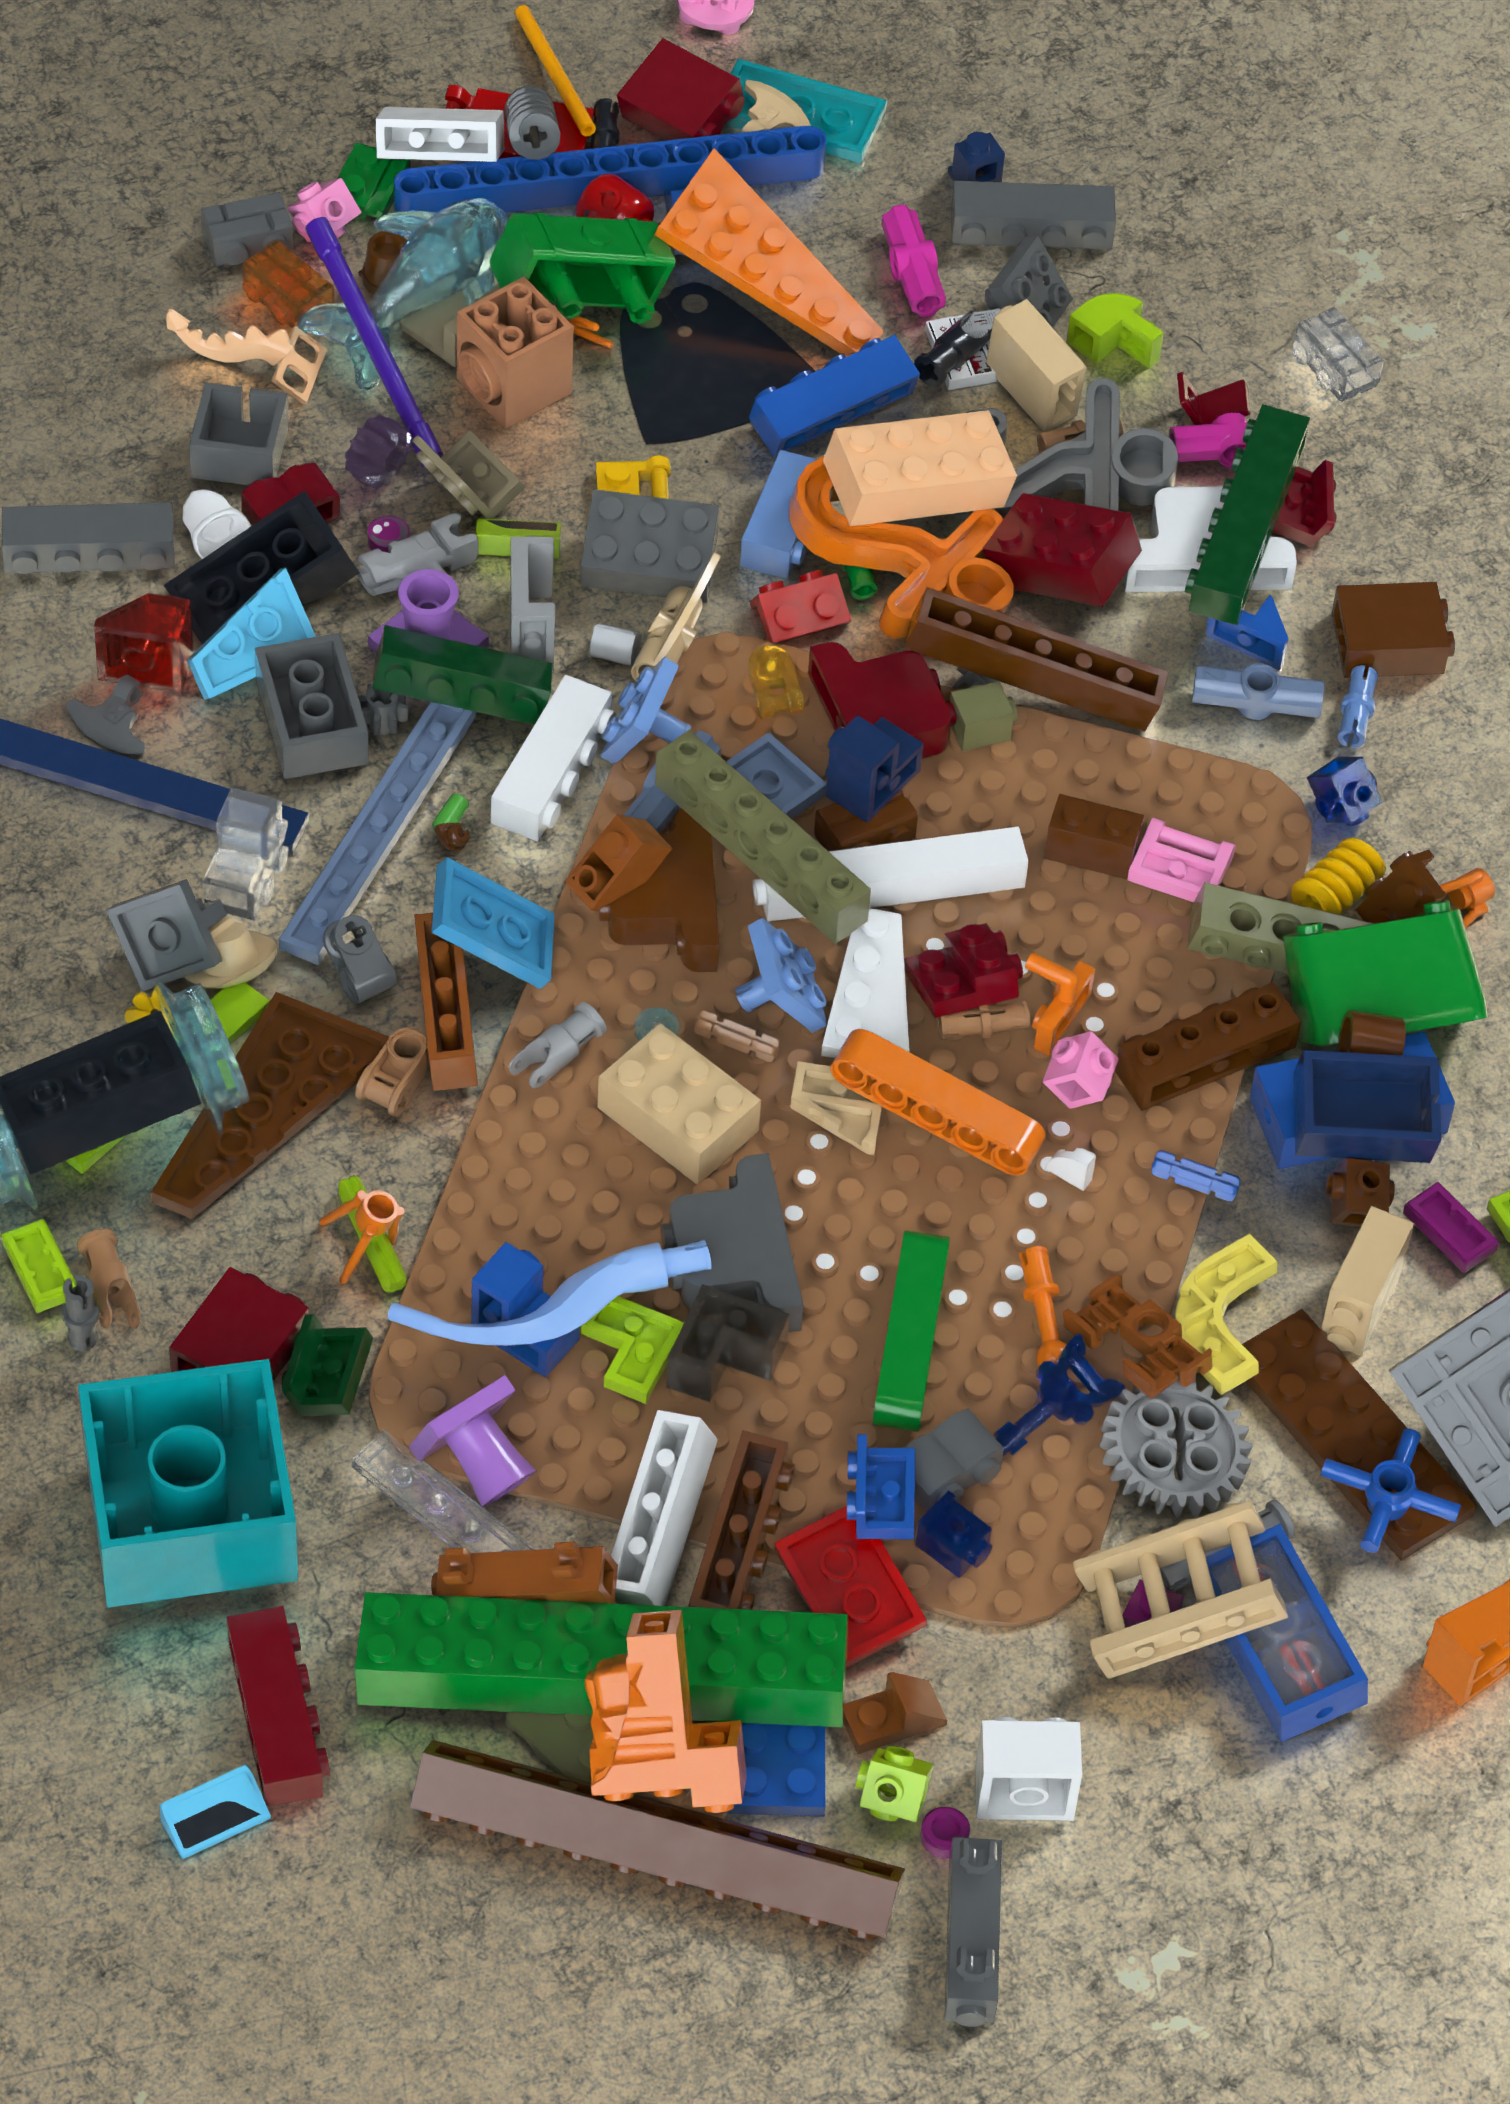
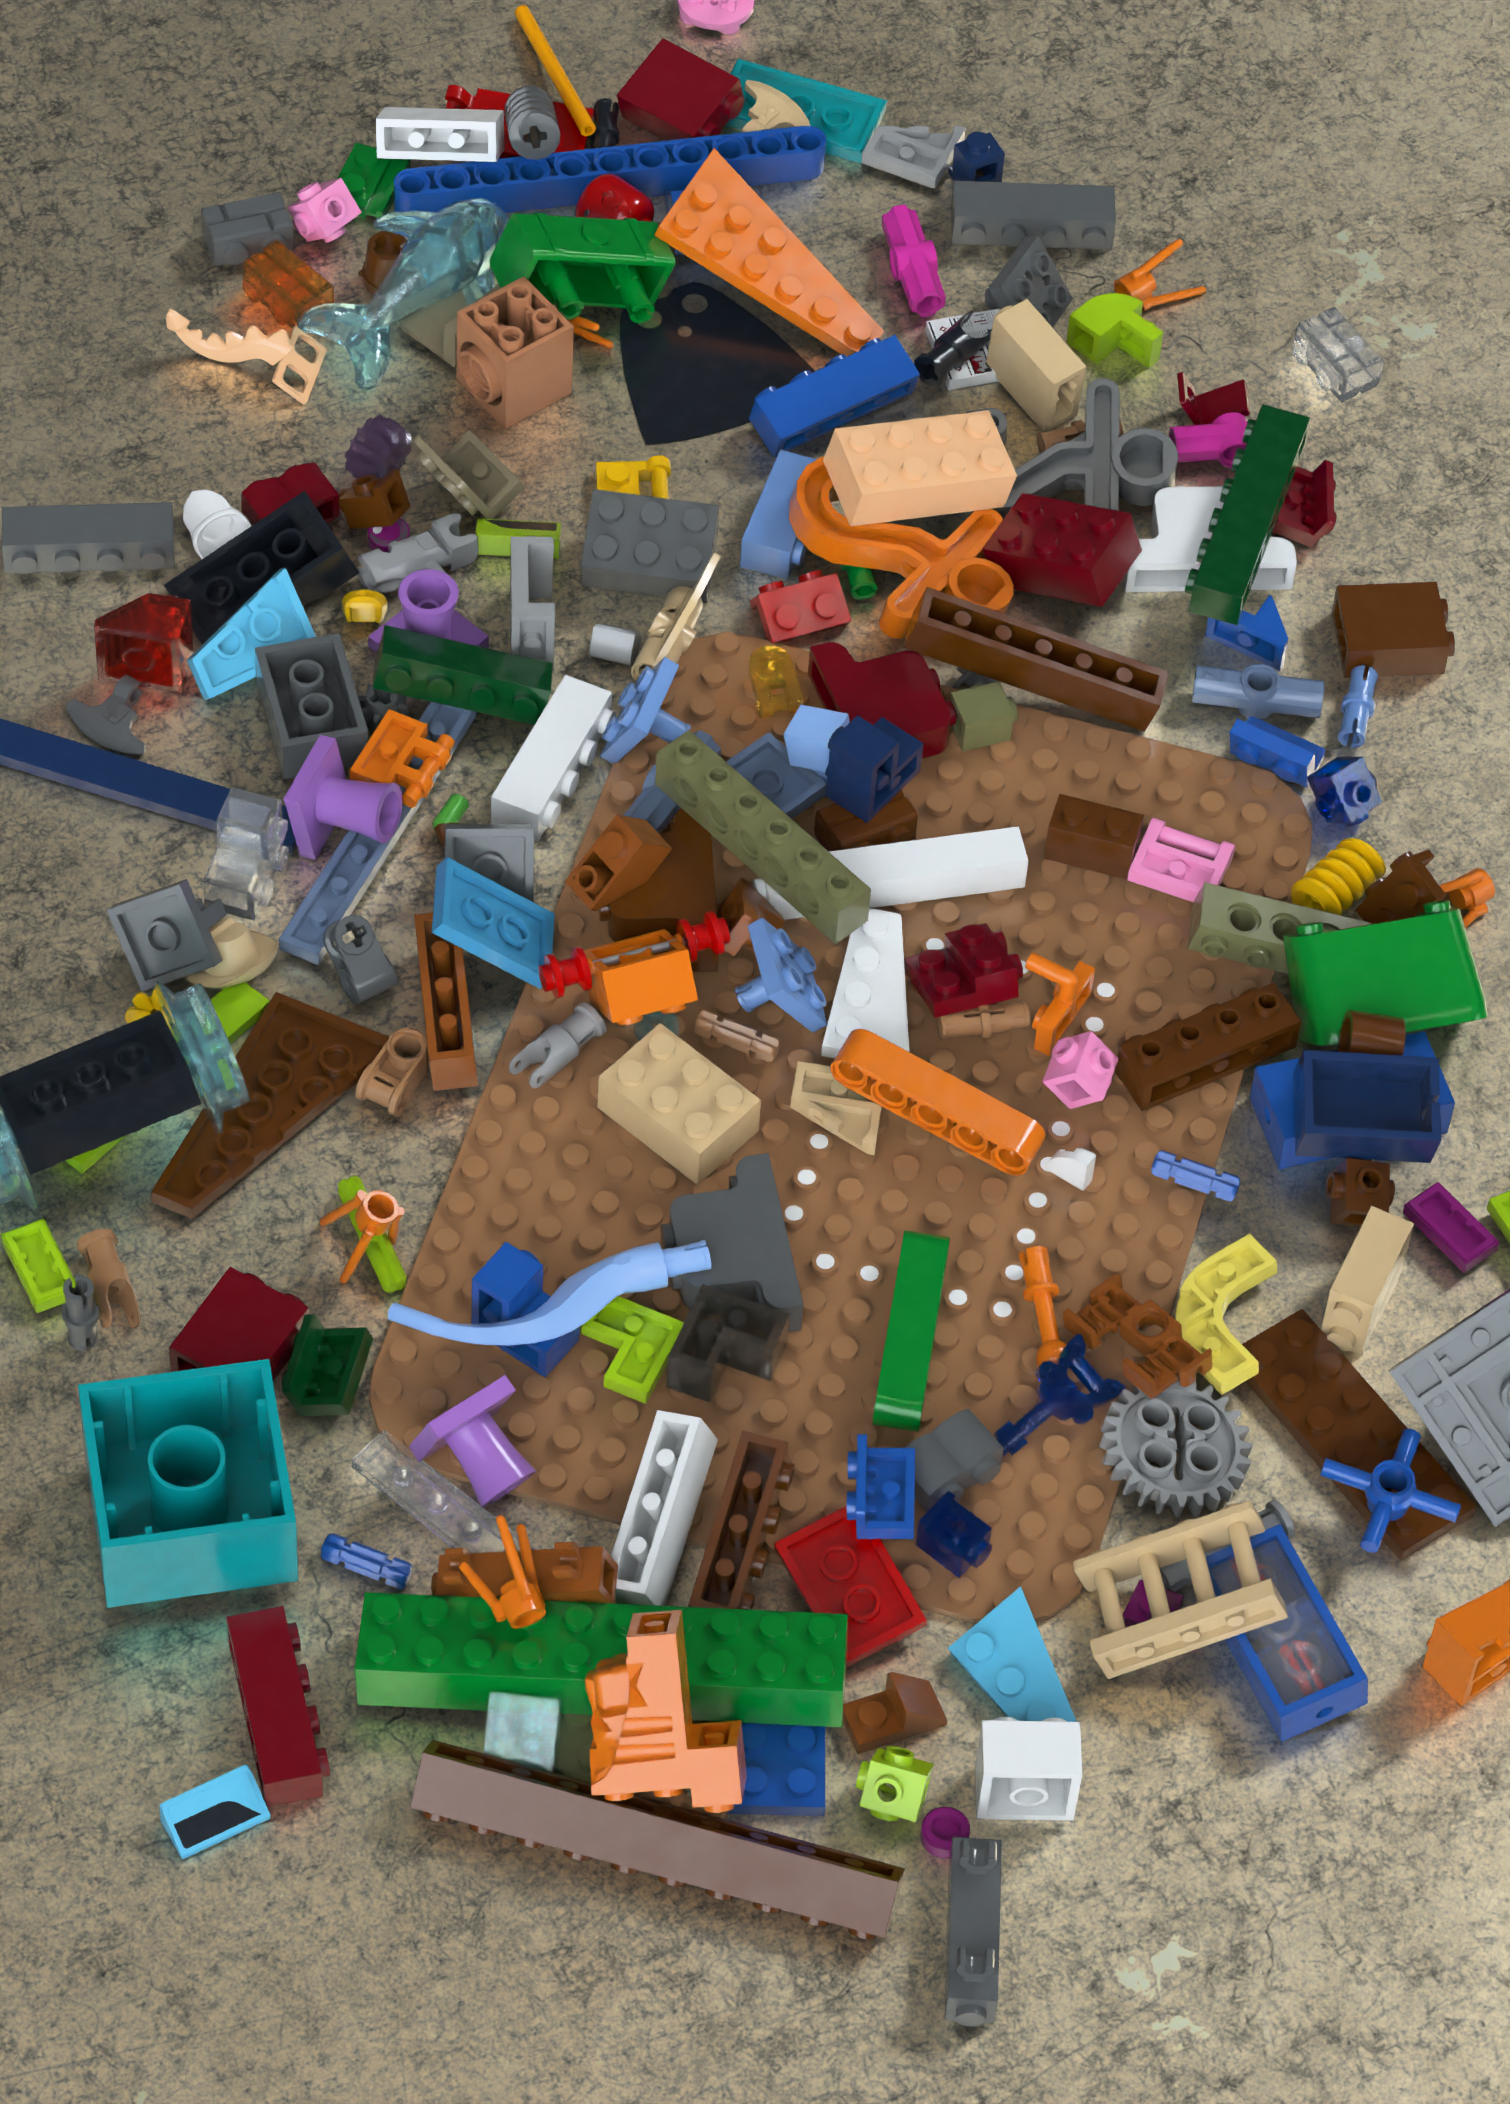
(236, 450): dark grey piece -> none
(326, 799): none -> medium lavender plant
(331, 254): dark purple piece -> none
(364, 606): none -> yellow piece
(366, 1561): none -> blue axle
(374, 501): none -> reddish brown brick
(393, 748): none -> orange plate
(496, 852): none -> dark grey bracket
(521, 1597): none -> orange plant
(523, 1729): none -> clear light blue plate
(638, 972): none -> orange brick
(743, 908): none -> dark orange slope
(809, 737): none -> light blue brick
(912, 152): none -> light grey wing
(1012, 1663): none -> medium azure wing
(1141, 282): none -> orange plant
(1275, 750): none -> blue bracket

